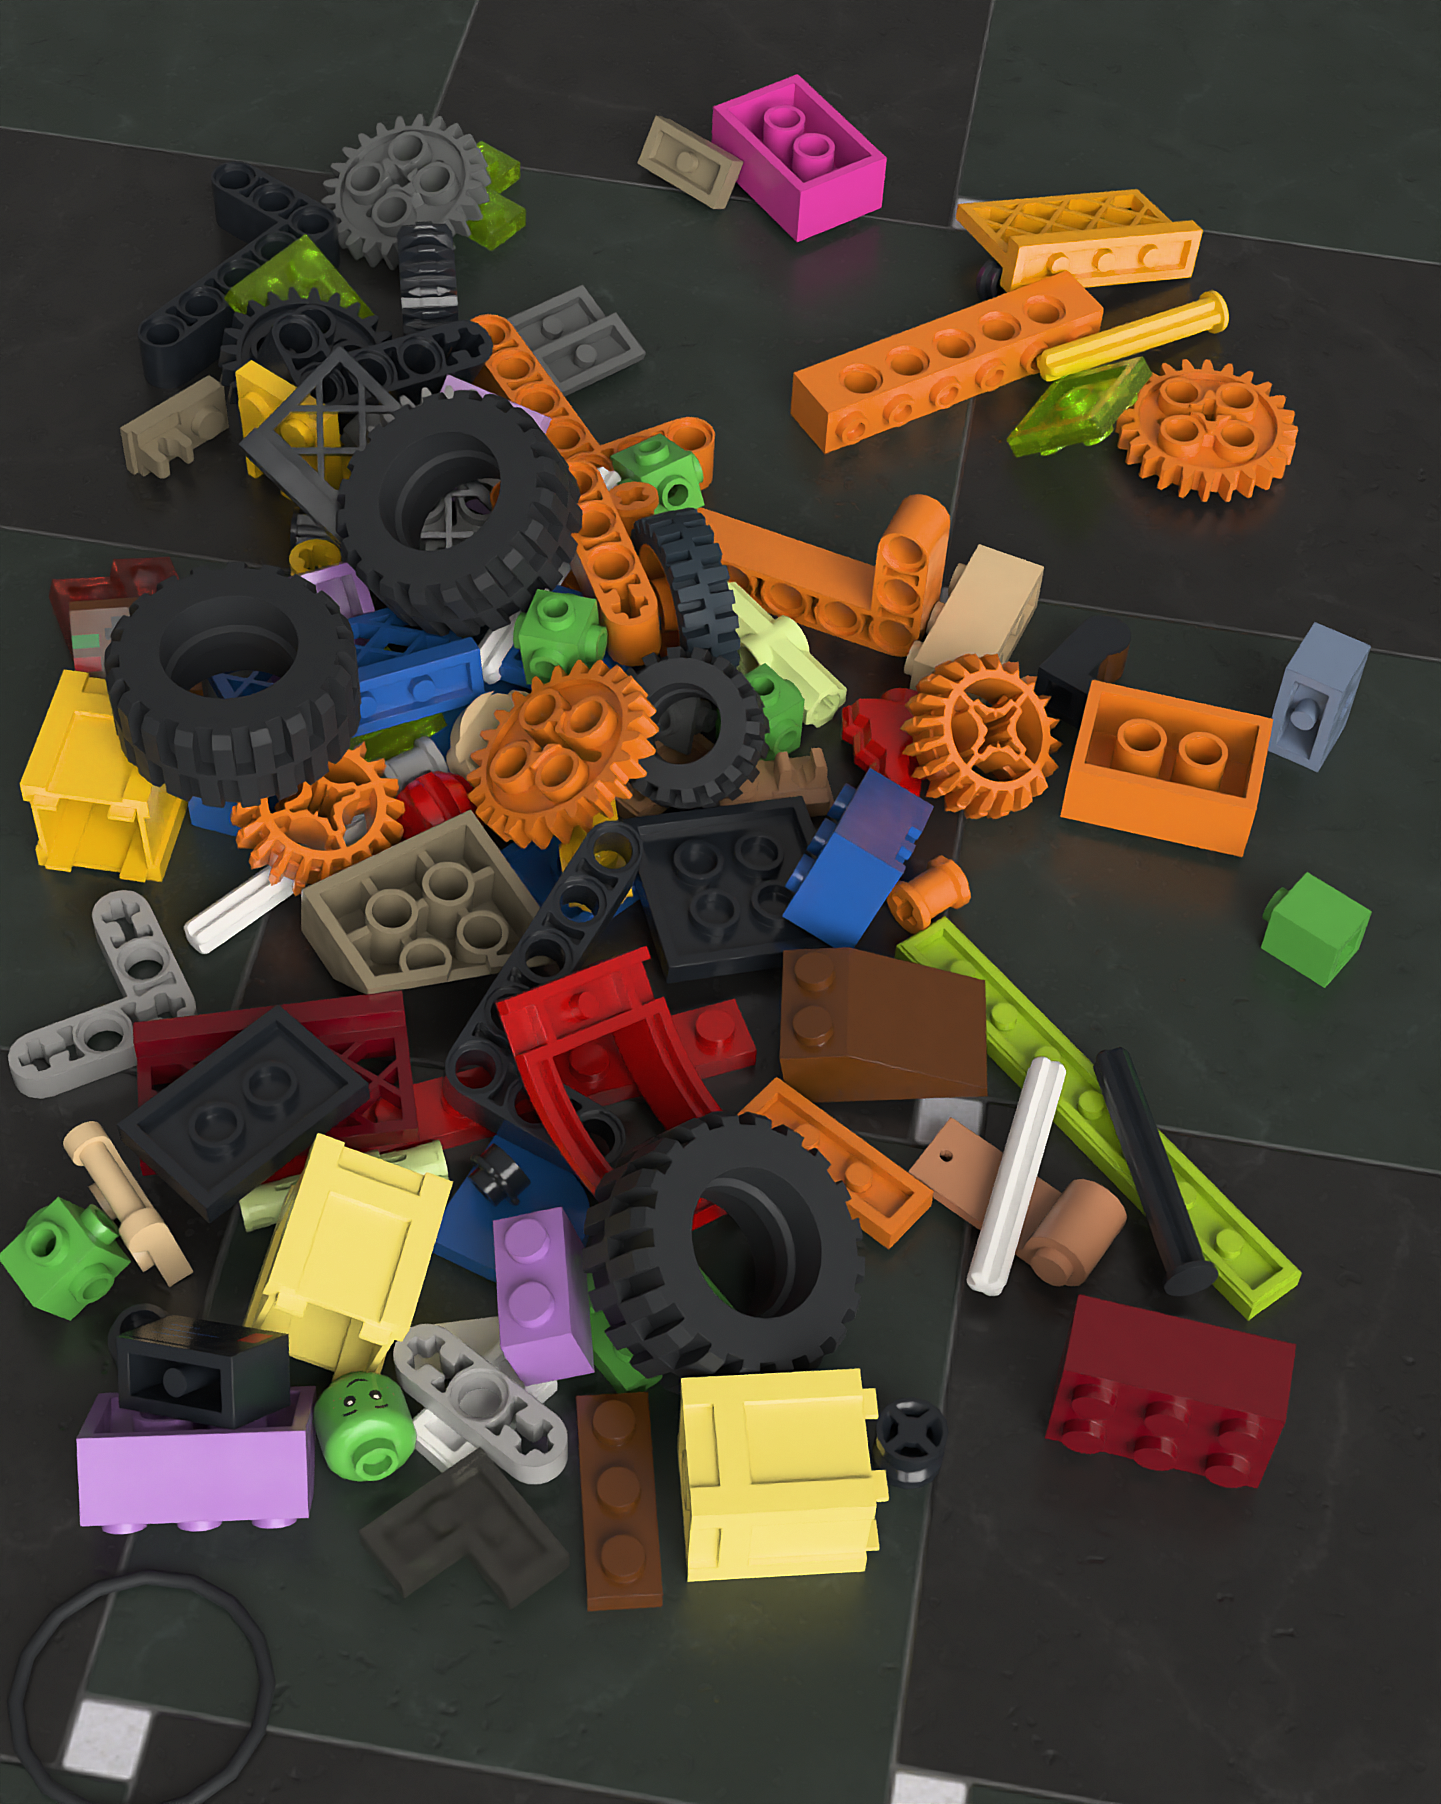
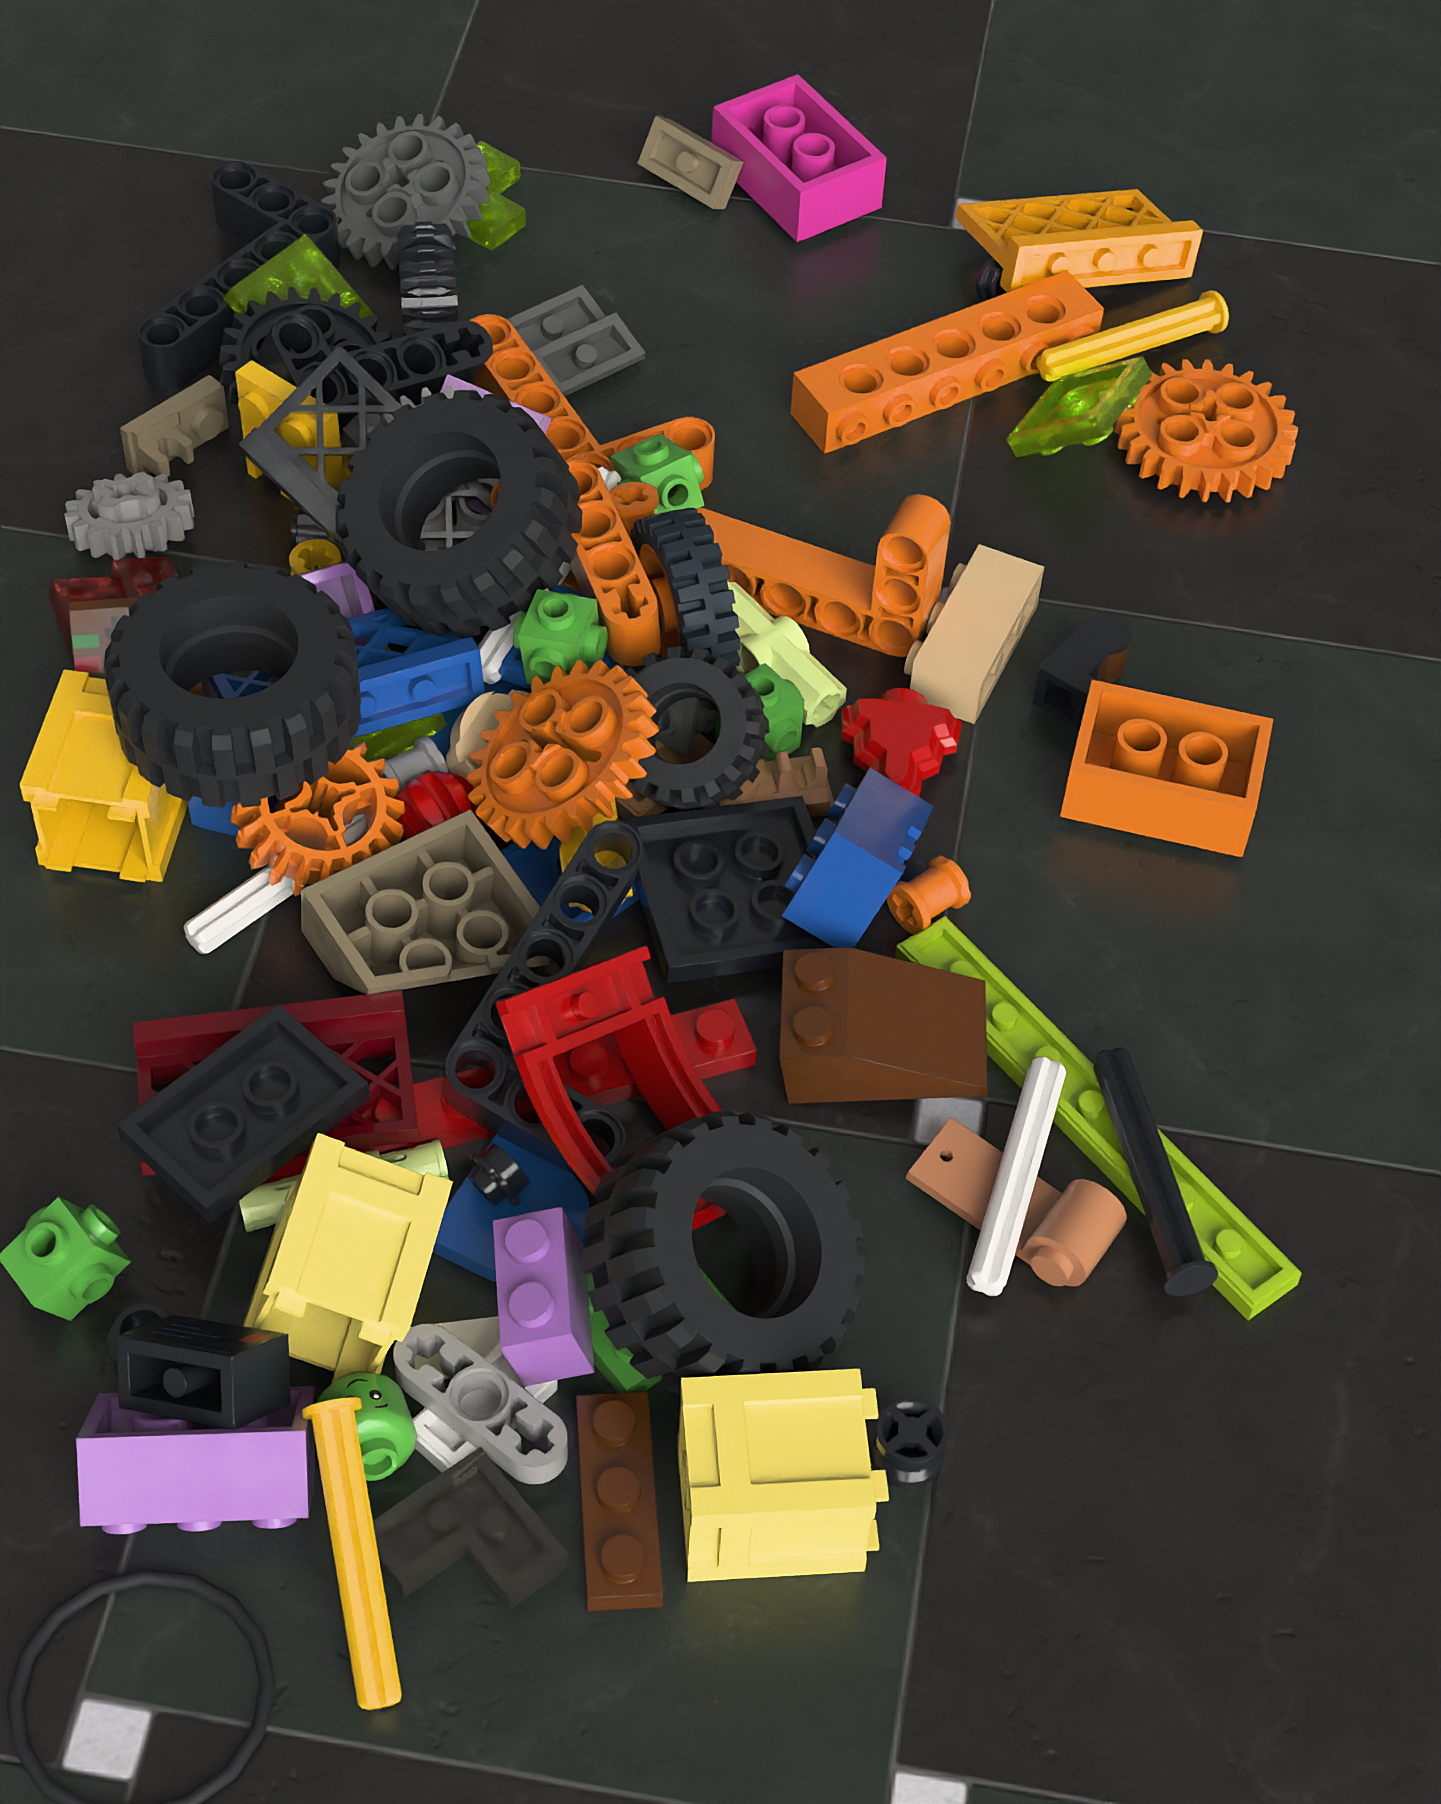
(123, 1198): tan plate -> none
(129, 515): none -> light grey gear
(140, 1002): light grey beam -> none
(355, 1552): none -> yellow axle
(881, 1191): orange plate -> none
(953, 737): orange gear -> none
(1170, 1392): dark red brick -> none
(1314, 928): bright green brick -> none
(1316, 696): sand blue brick -> none

